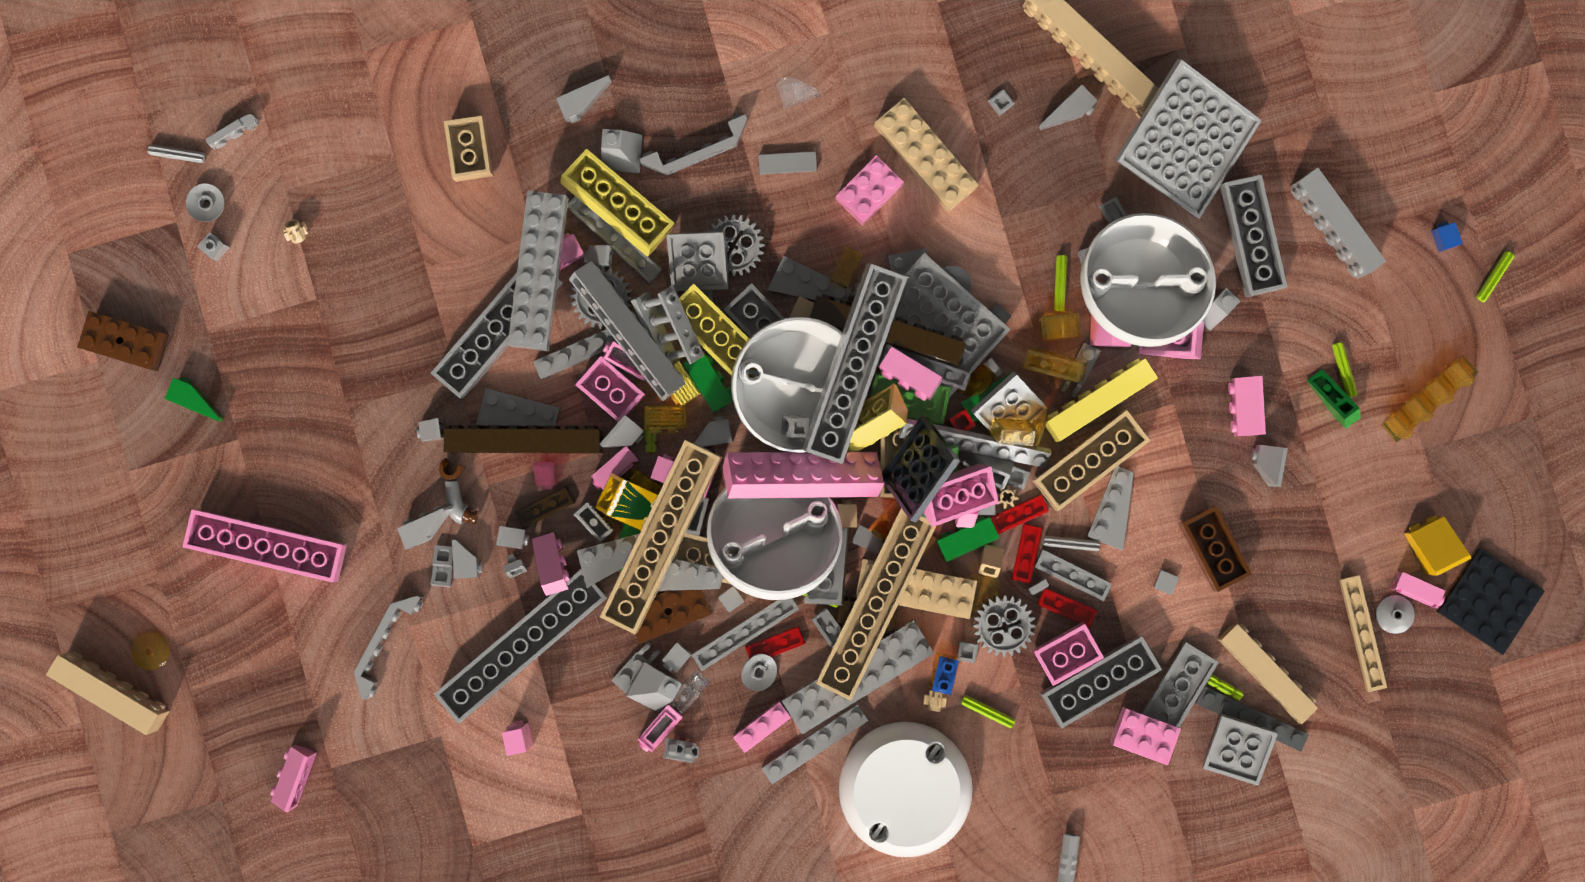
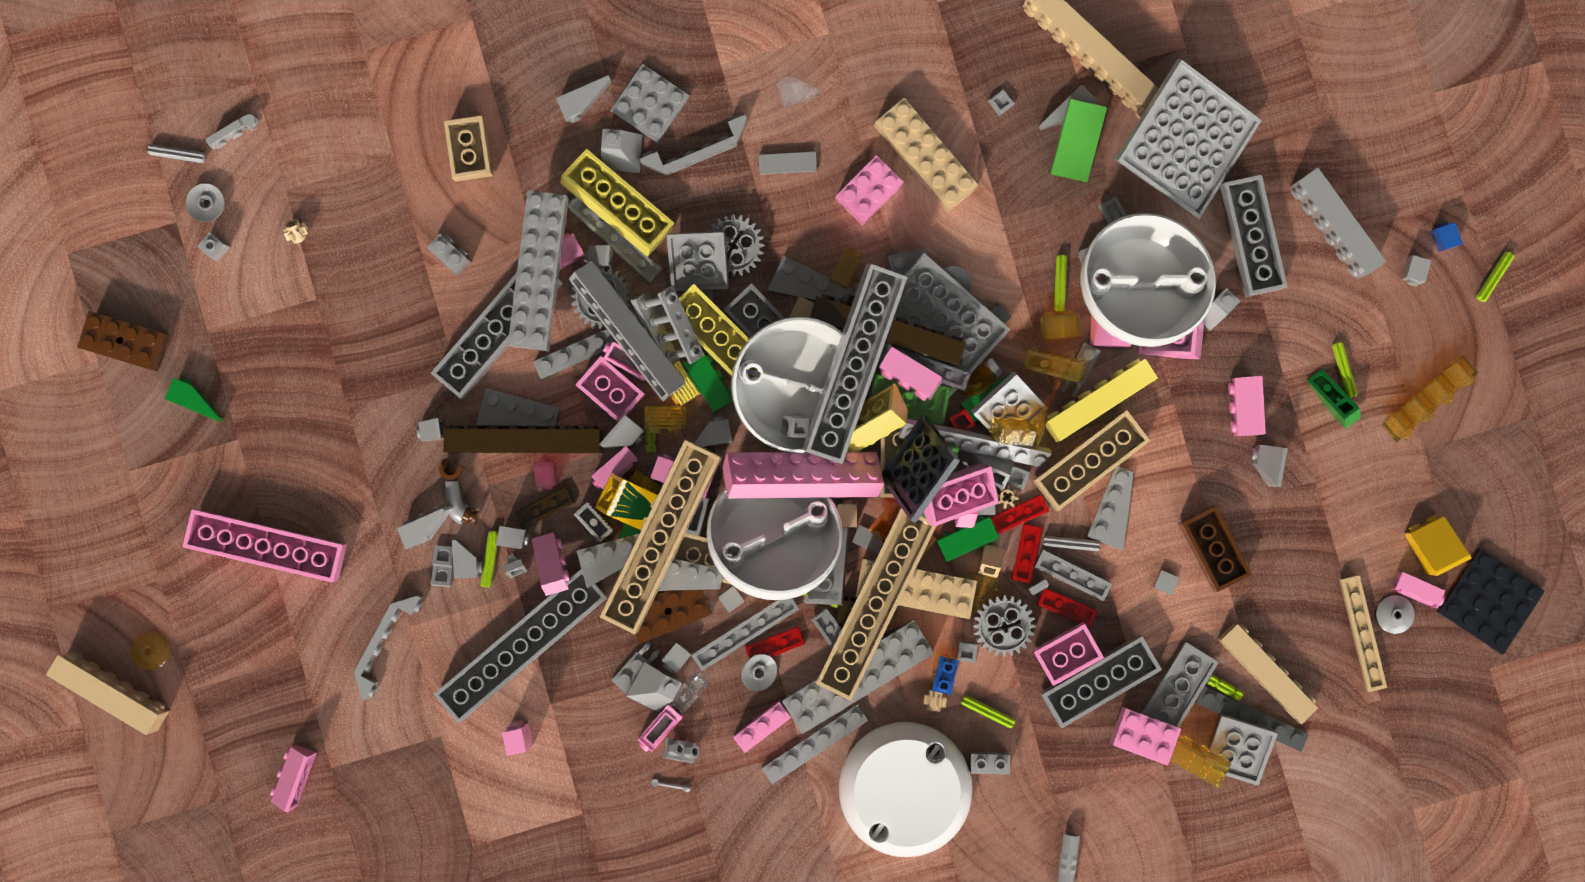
(453, 258): none -> light grey brick
(489, 560): none -> lime axle
(650, 103): none -> light grey plate
(655, 782): none -> light grey hinge
(989, 762): none -> light grey brick
(1078, 140): none -> bright green tile
(1200, 761): none -> clear yellow brick
(1416, 270): none -> light grey brick

